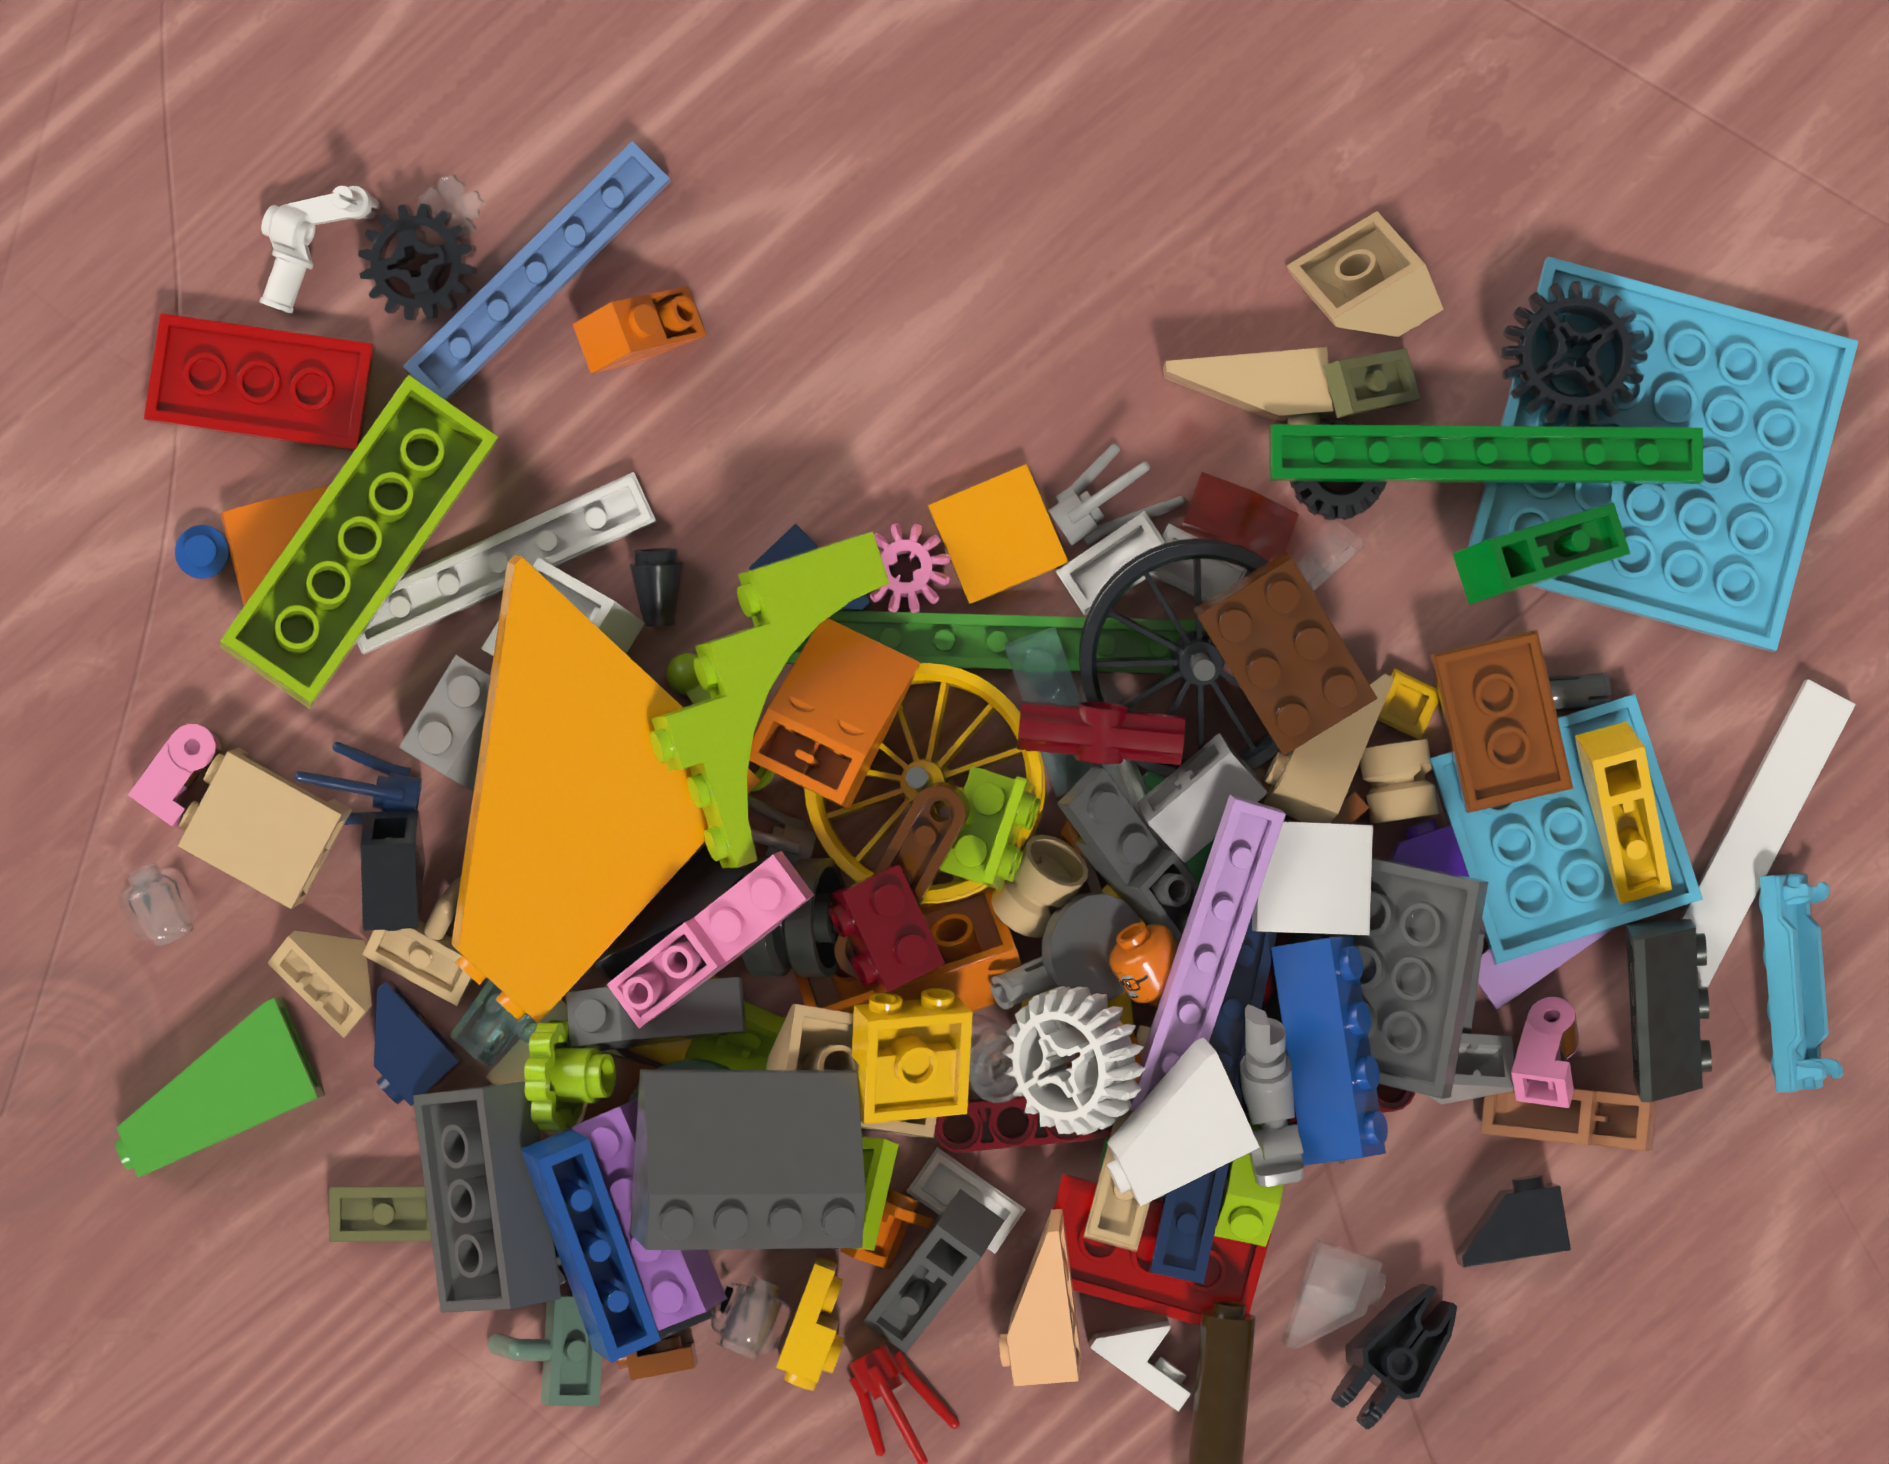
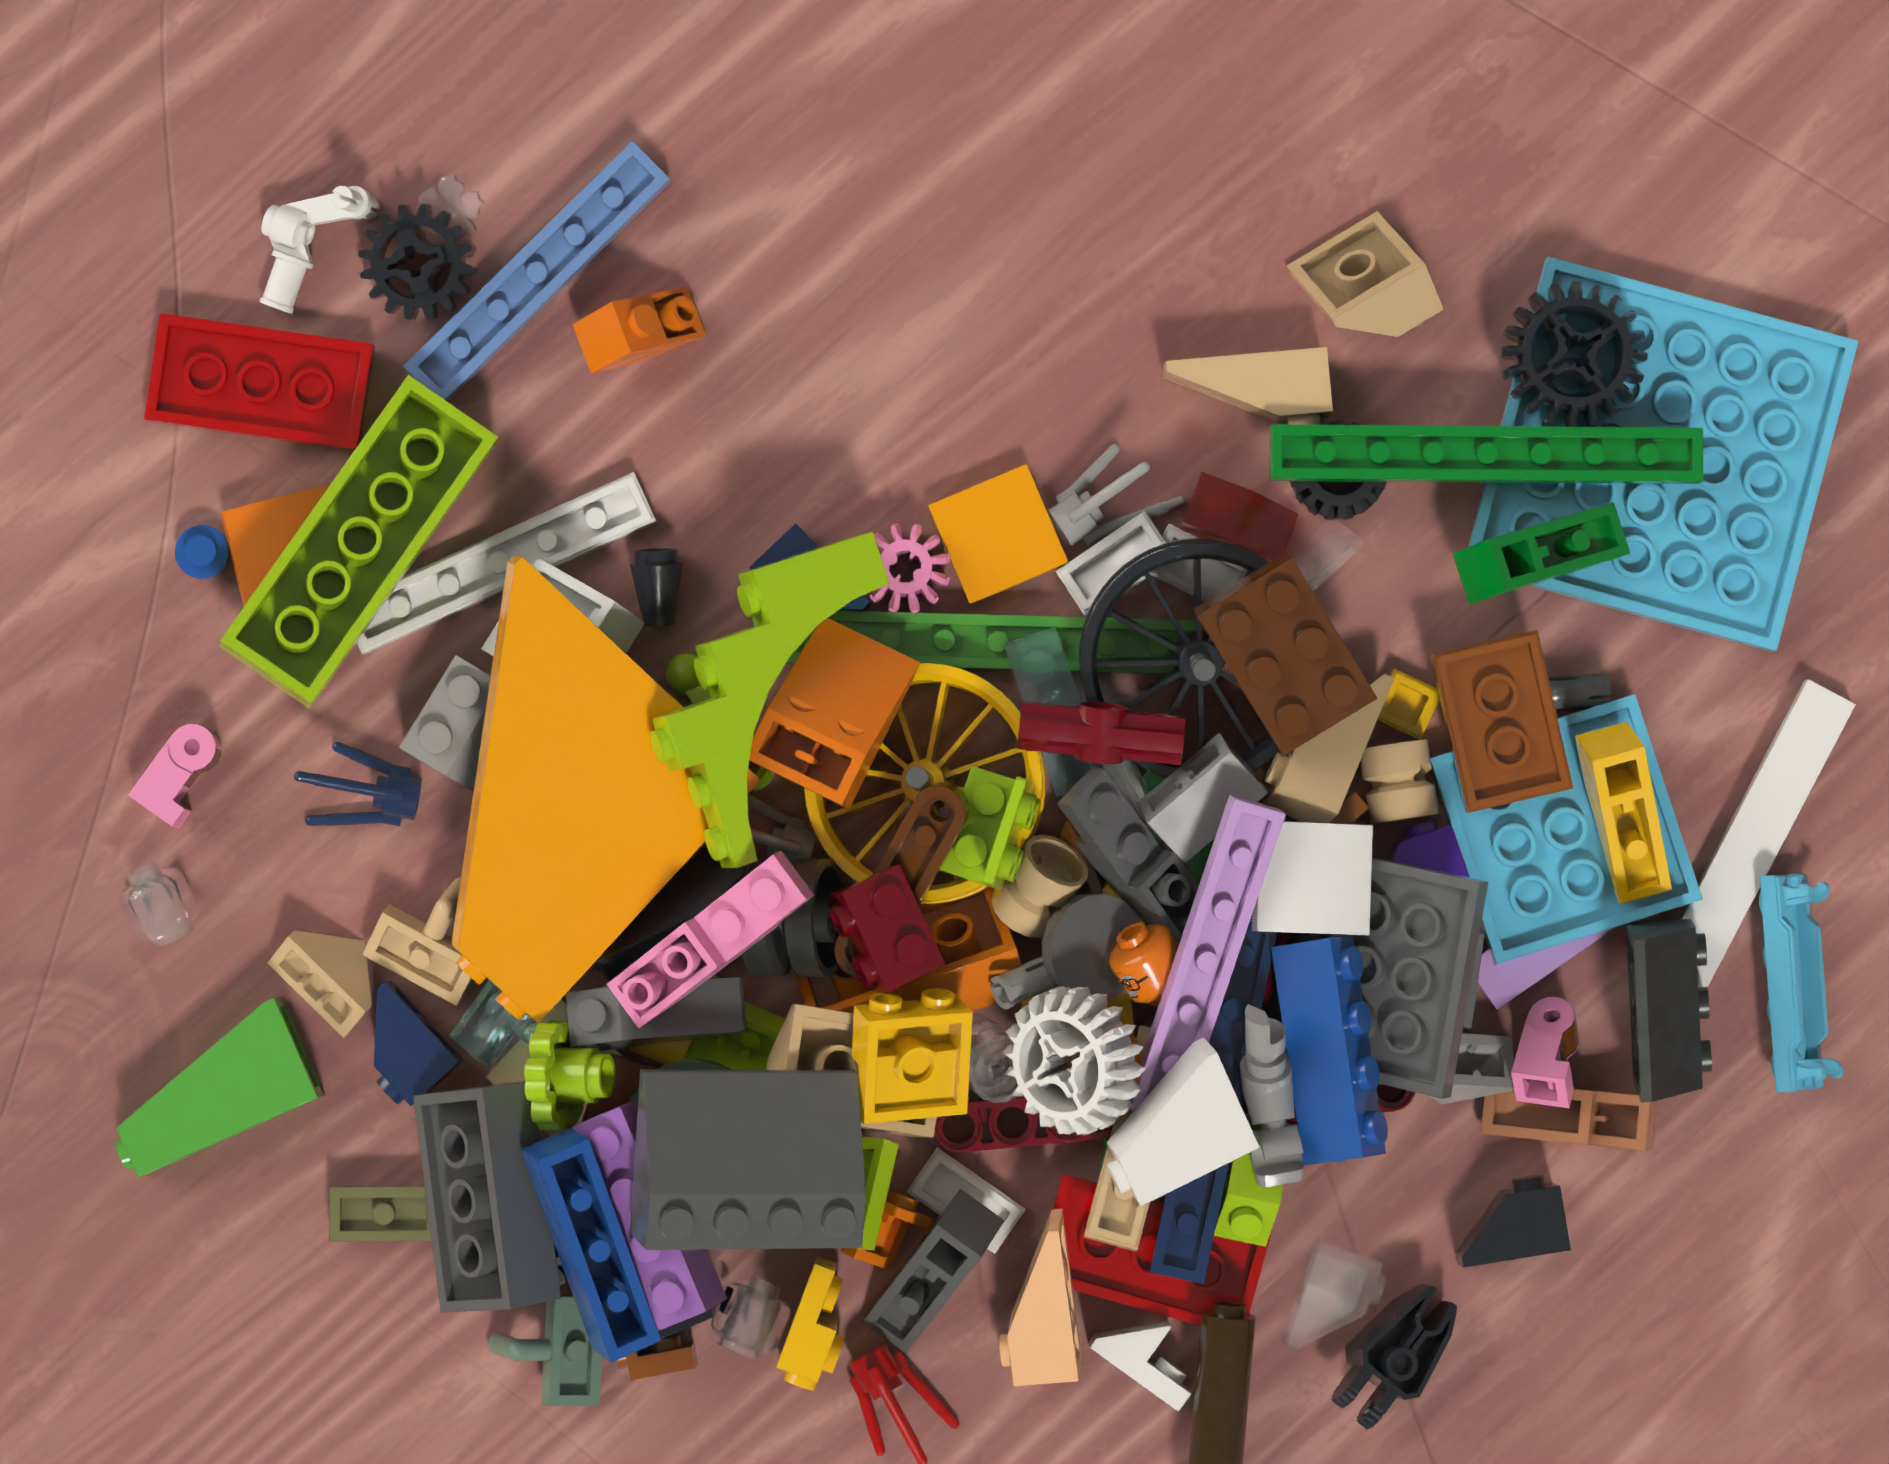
(261, 828): tan panel -> none
(392, 870): black slope -> none
(1371, 382): olive plate -> none

